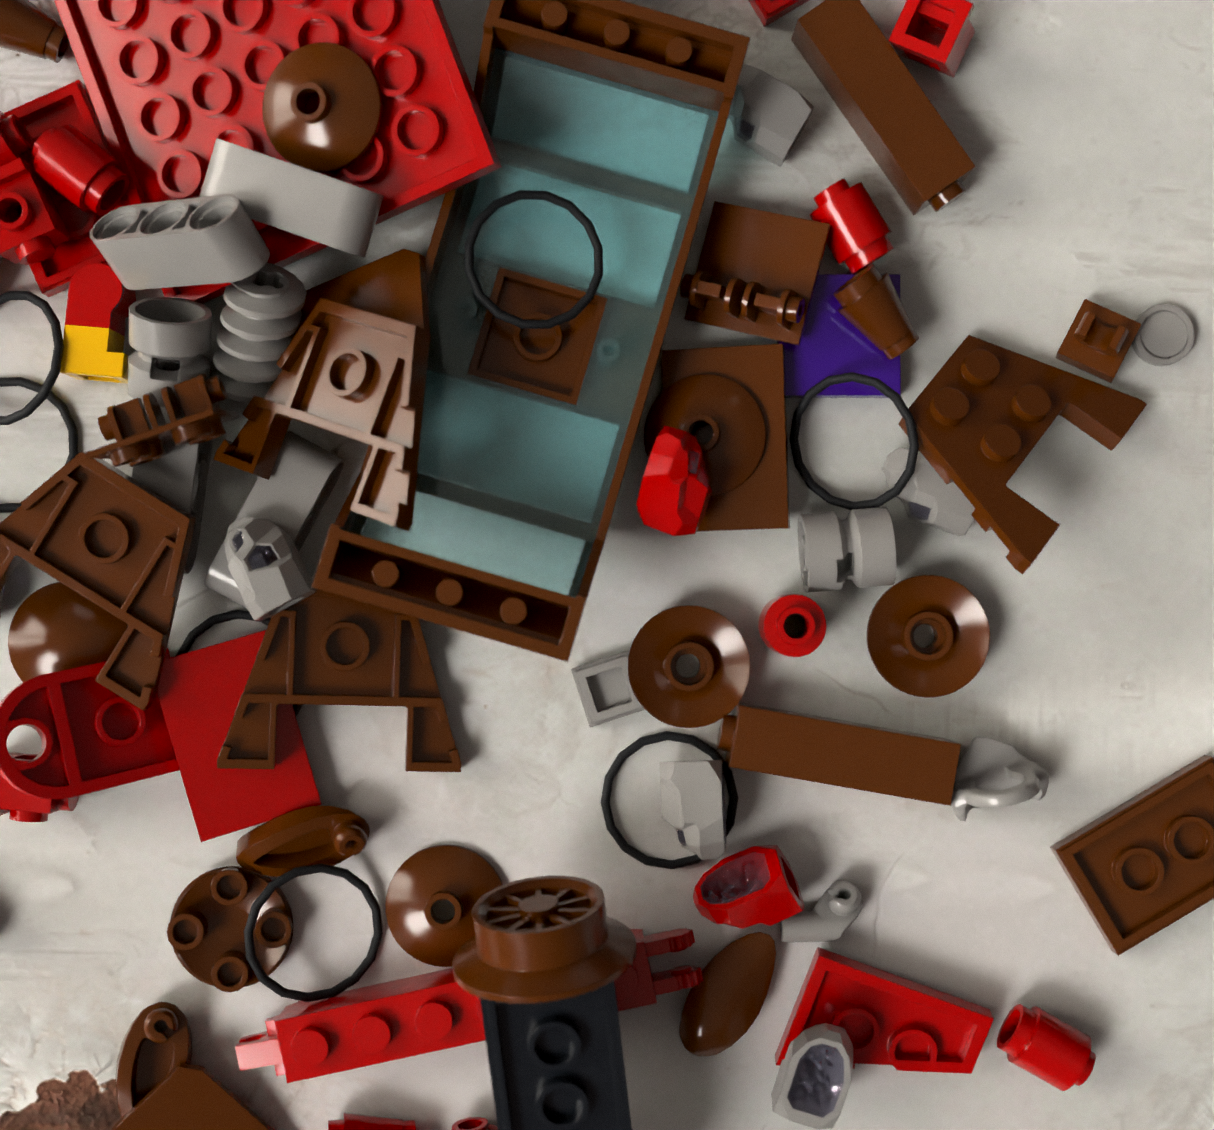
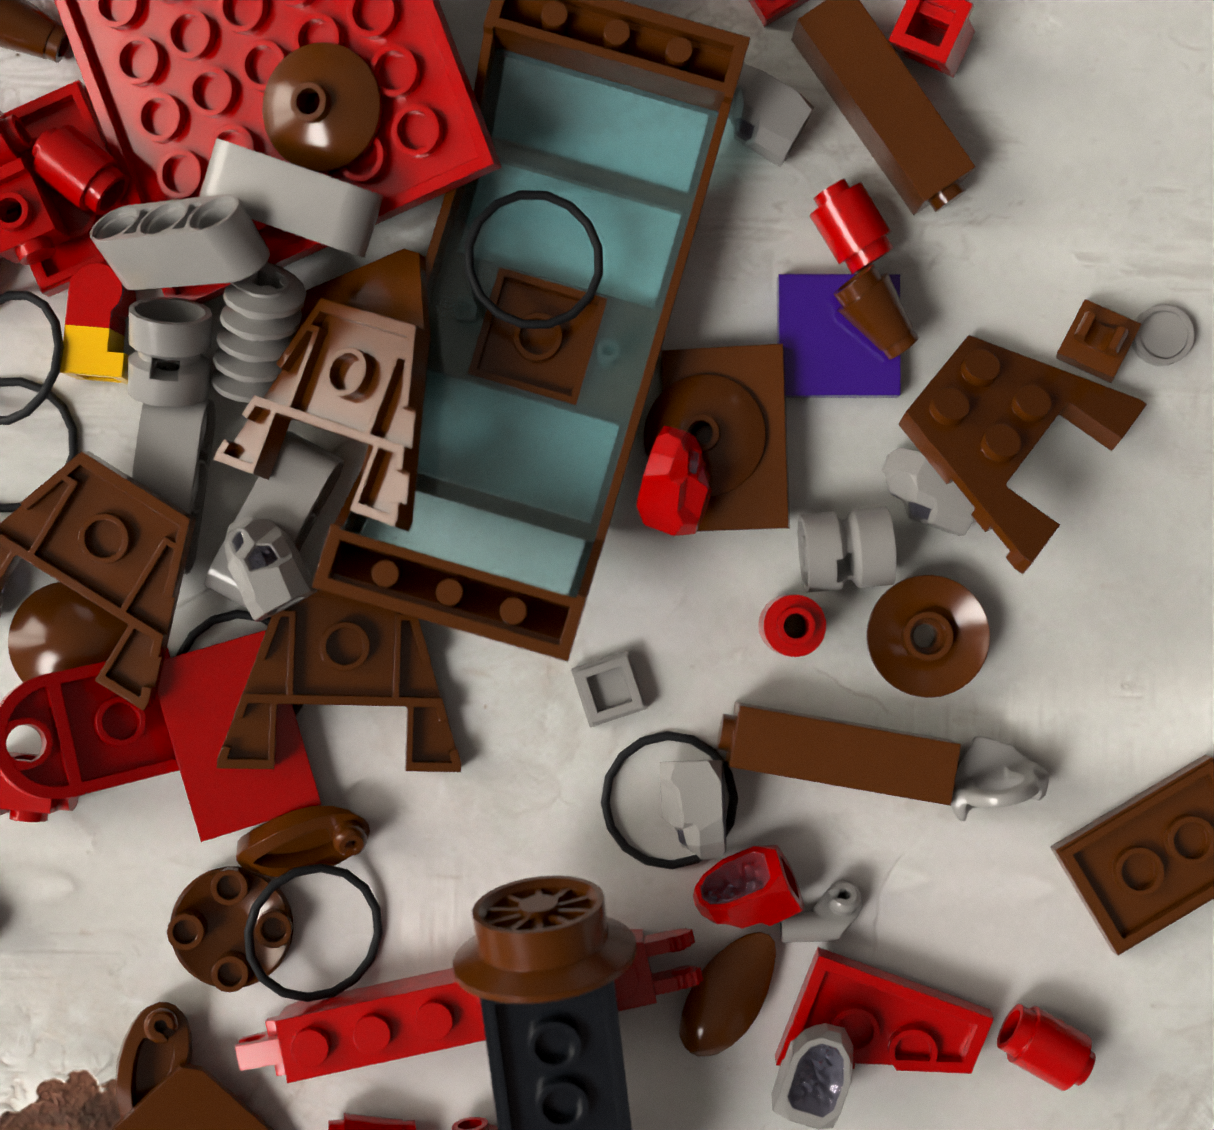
(141, 444): reddish brown hinge -> none
(433, 875): reddish brown dish -> none
(721, 672): reddish brown dish -> none
(756, 272): reddish brown hinge -> none
(905, 413): black piece -> none

